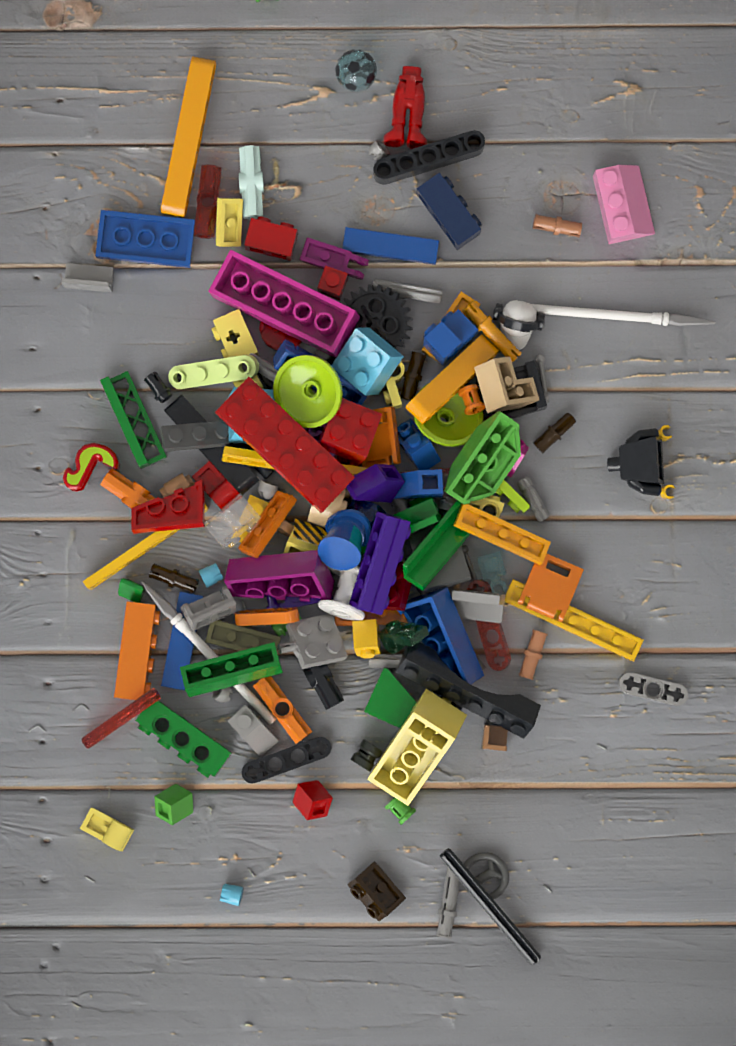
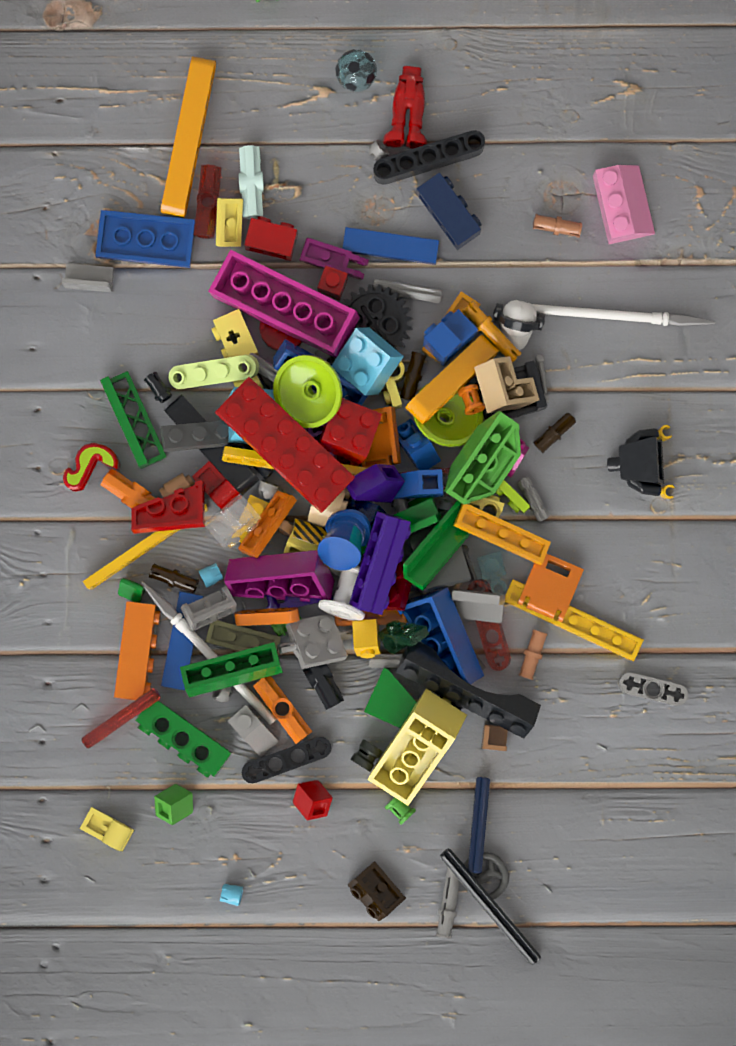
(478, 825): none -> dark blue axle

